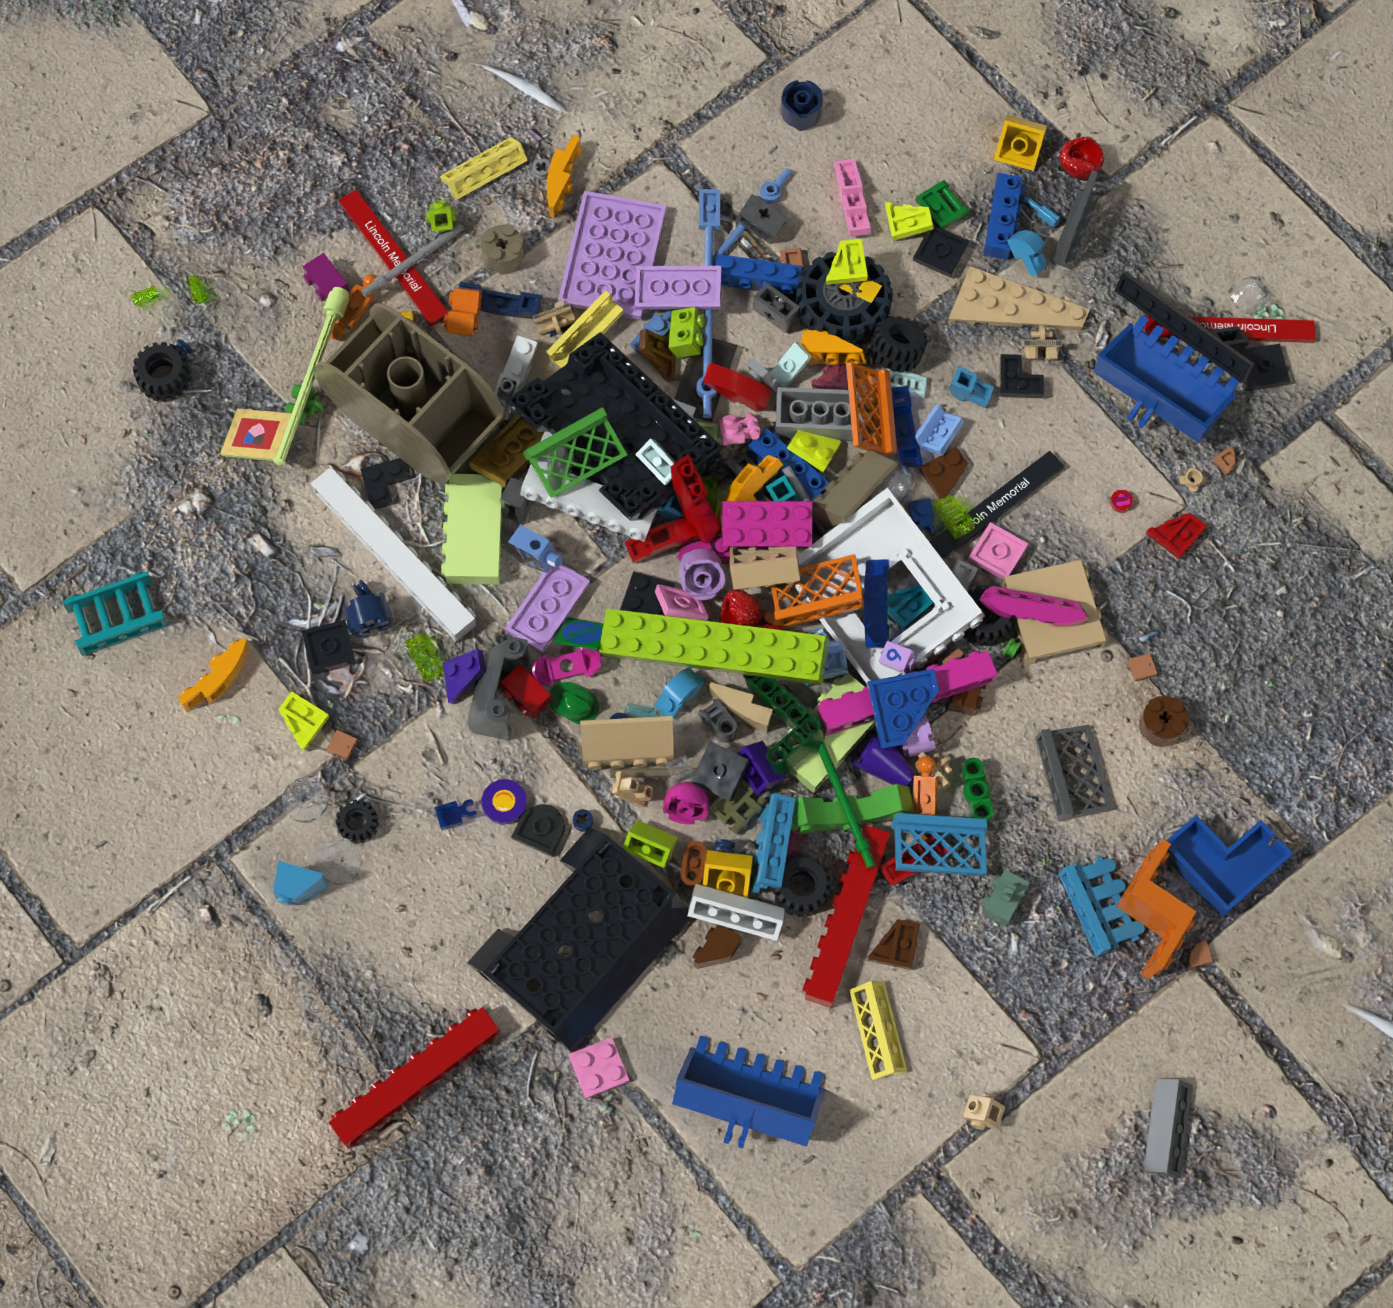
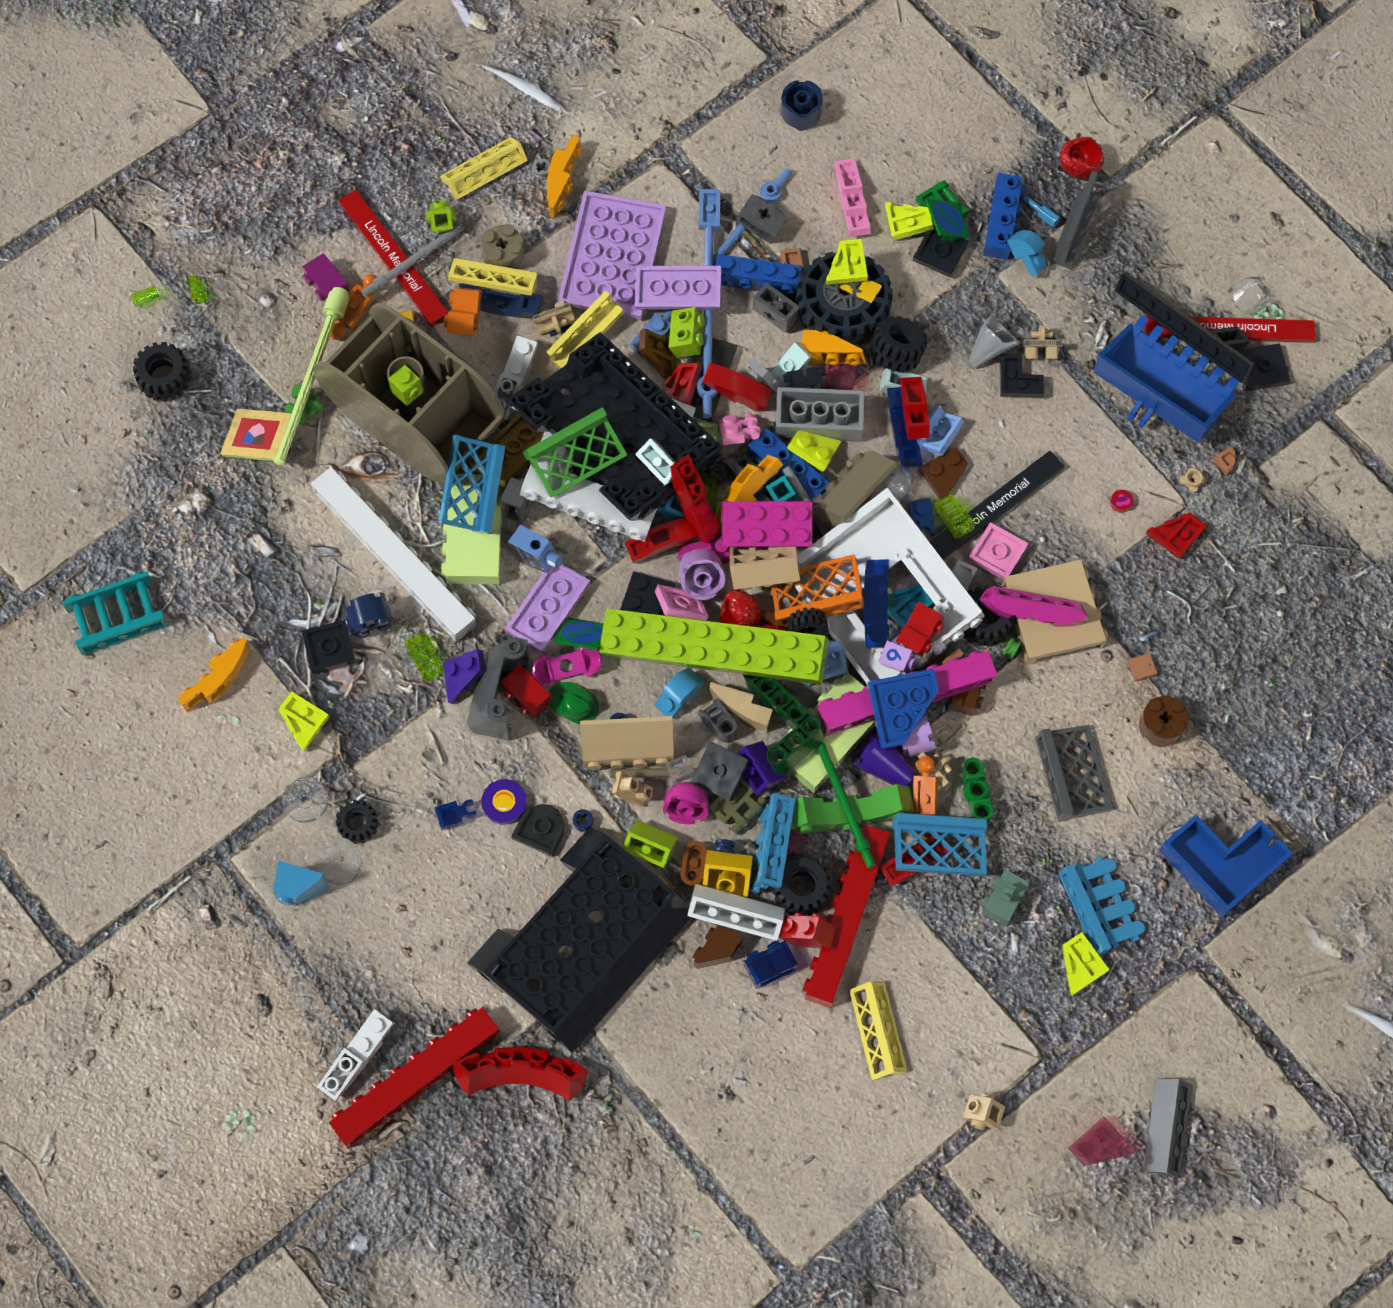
(186, 349): dark blue bush -> none
(342, 745): nougat tile -> none
(356, 1055): none -> white slope
(361, 589): dark blue bush -> none
(379, 477): black plate -> none
(405, 385): none -> lime brick
(485, 488): none -> dark azure fence
(493, 276): none -> light yellow fence
(520, 1066): none -> red brick
(598, 1068): bright pink plate -> none
(638, 711): clear light blue cone -> none
(683, 382): none -> red wing
(748, 1094): blue piece -> none
(770, 964): none -> clear blue brick
(807, 931): none -> red brick
(808, 622): none -> black tyre
(814, 378): none -> black hinge
(880, 407): orange fence -> none
(897, 946): reddish brown wing -> none
(914, 408): none -> red slope
(921, 630): none -> red brick
(947, 219): none -> piece
(968, 387): dark azure brick -> none
(991, 342): none -> light grey hat
(1007, 303): tan wing -> none
(1020, 142): yellow slope -> none
(1082, 963): none -> neon yellow wing
(1100, 1144): none -> clear pink wing
(1157, 910): orange bracket -> none
(1200, 955): nougat tile -> none

